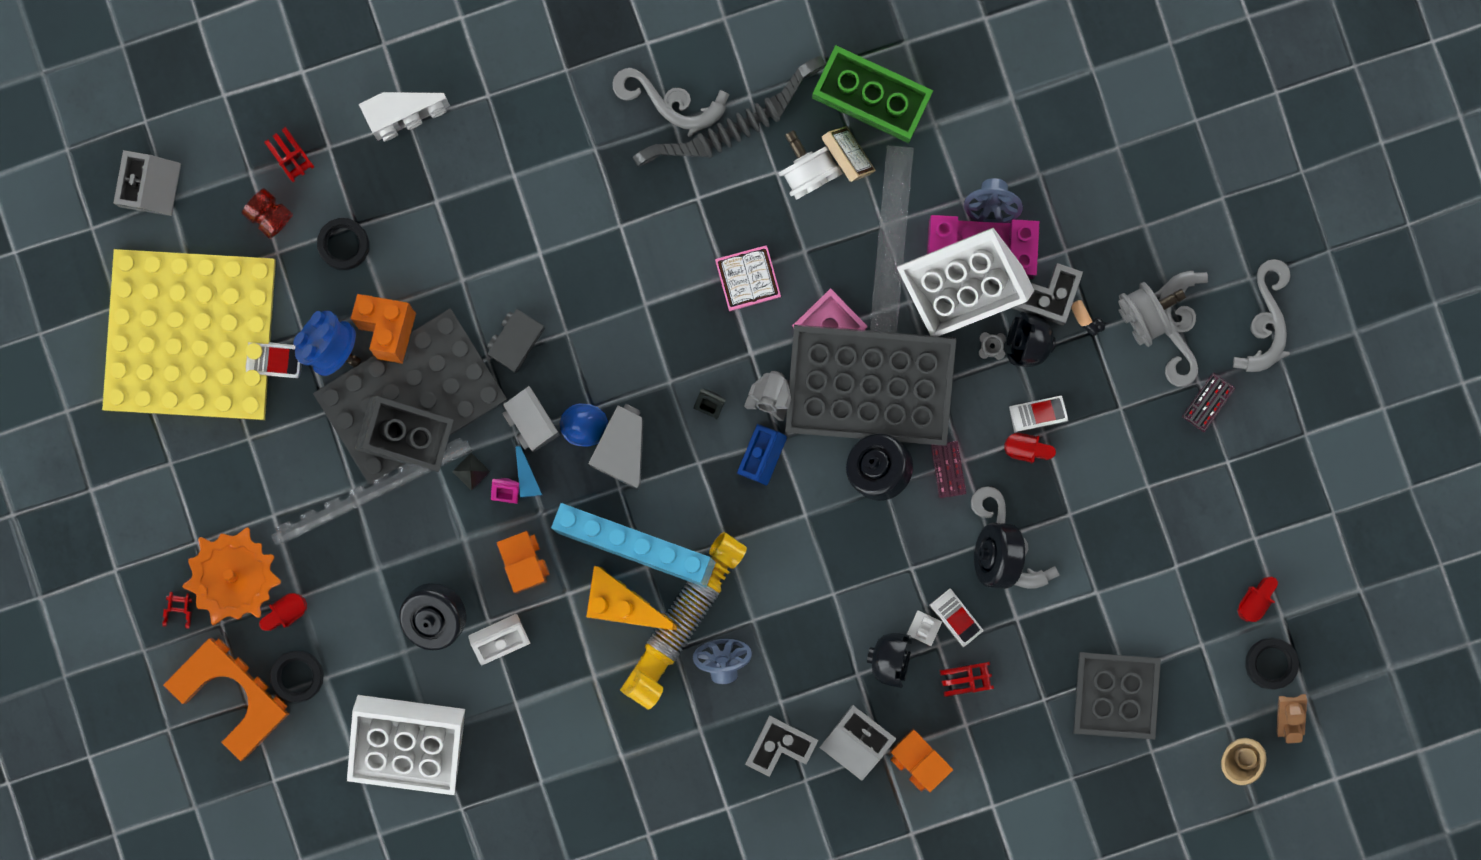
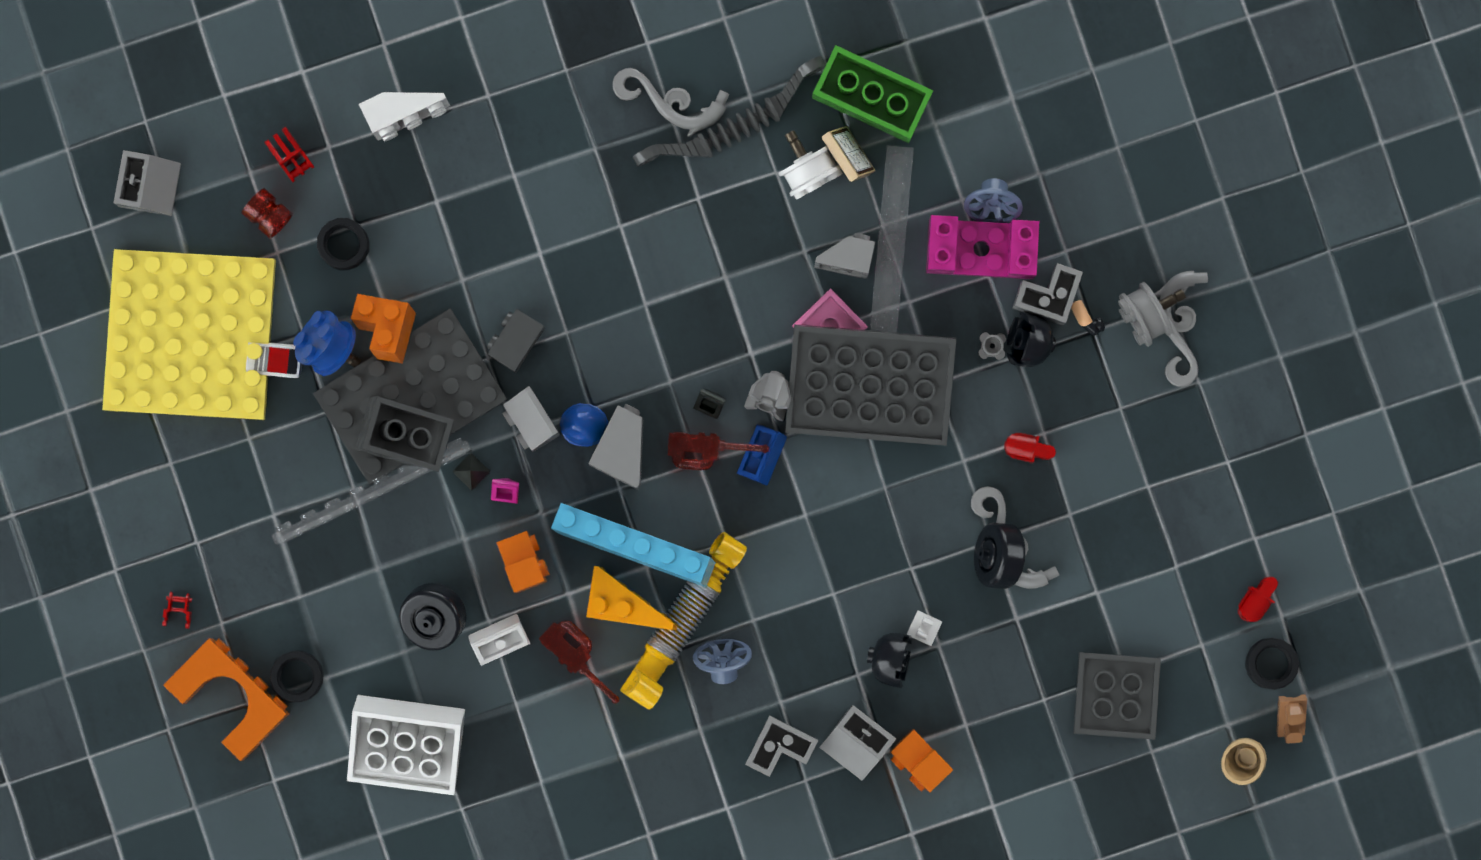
(231, 576): orange piece -> none
(284, 612): red arm -> none
(527, 482): dark azure piece -> none
(572, 657): none -> clear red piece
(707, 445): none -> clear red piece
(748, 278): tile -> none
(848, 257): none -> light grey slope
(879, 467): black wheel -> none
(948, 470): clear pink tile -> none
(956, 617): slope -> none
(965, 282): white slope -> none
(985, 676): red arm -> none
(1038, 414): slope -> none
(1208, 402): tile -> none
(1276, 352): light grey plant -> none

